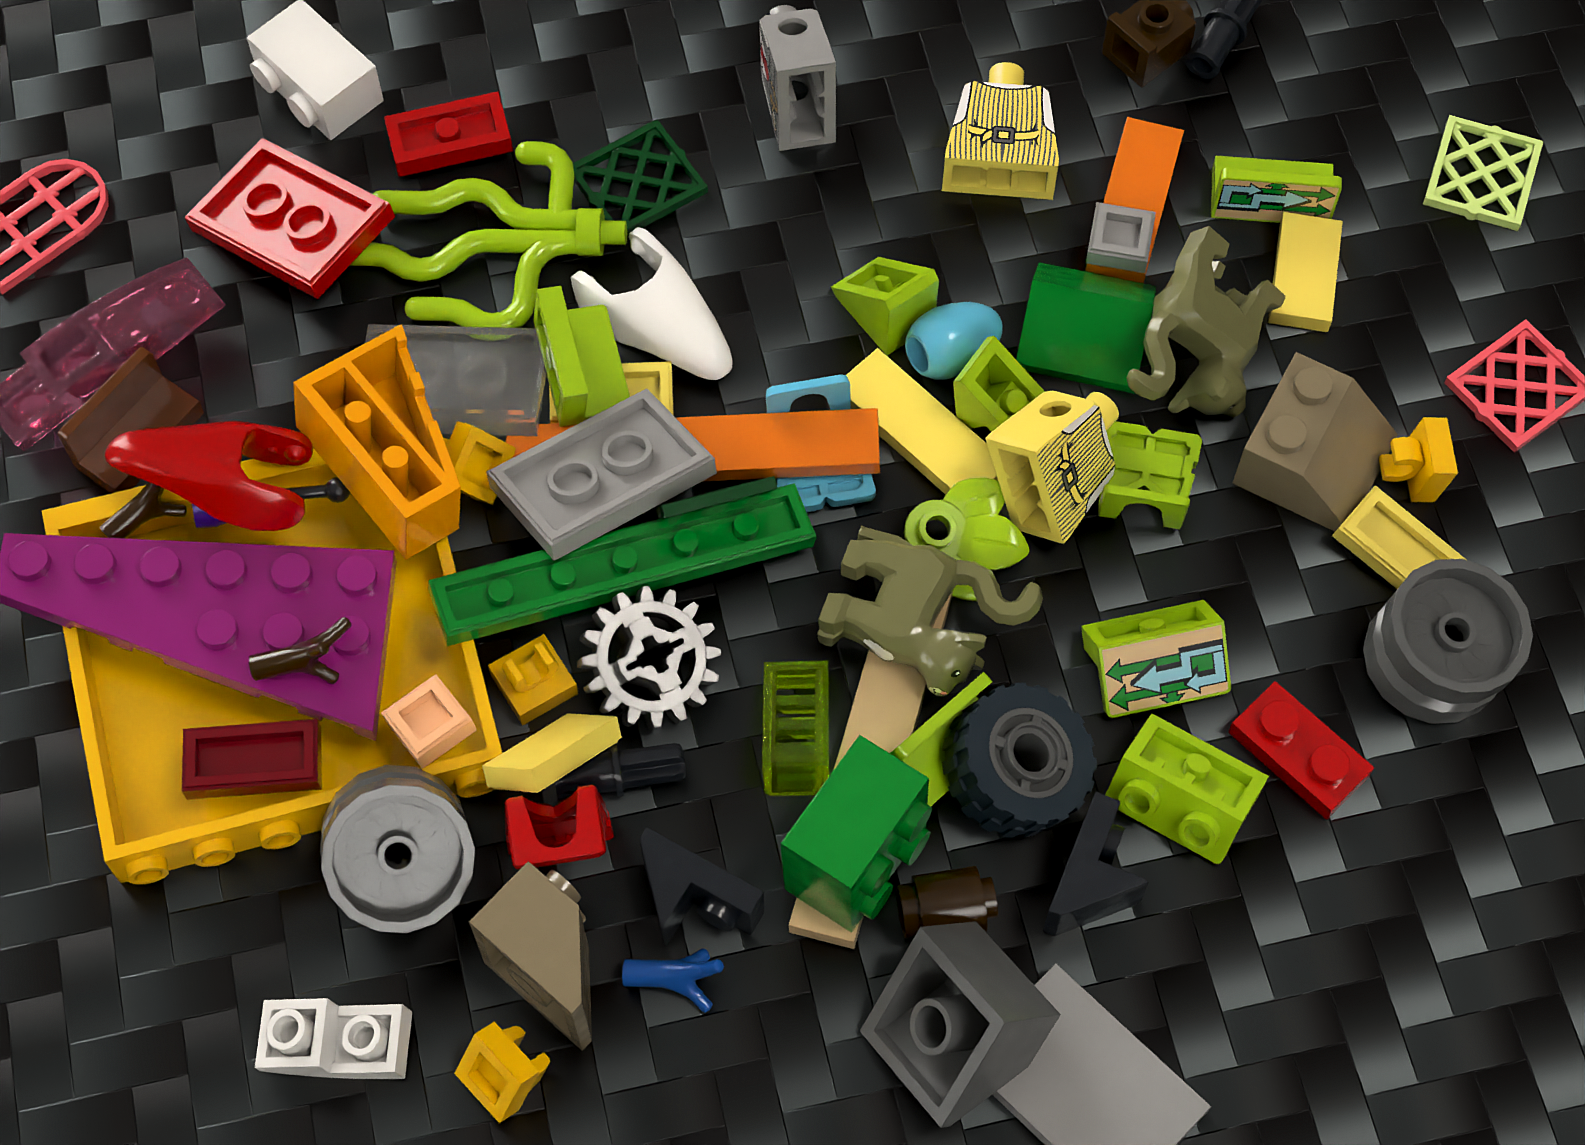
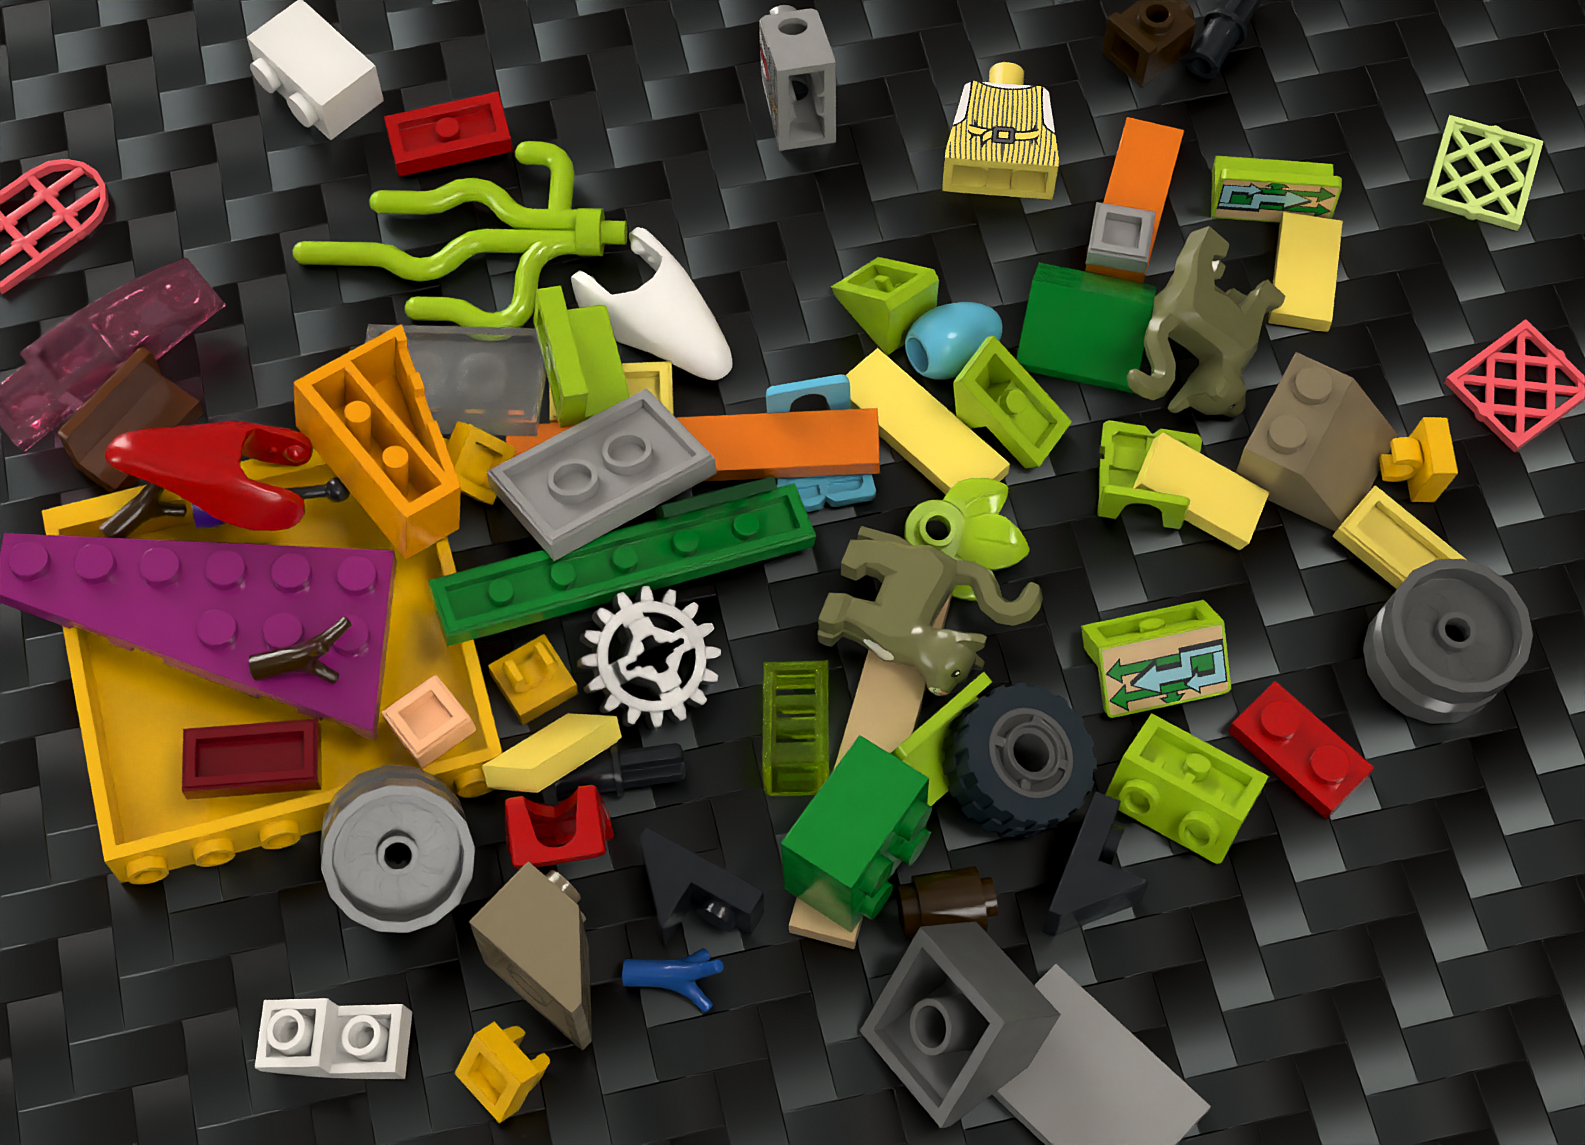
(290, 217): tile -> none
(621, 148): dark green window -> none
(1054, 461): light yellow torso -> none
(1219, 498): none -> light yellow tile

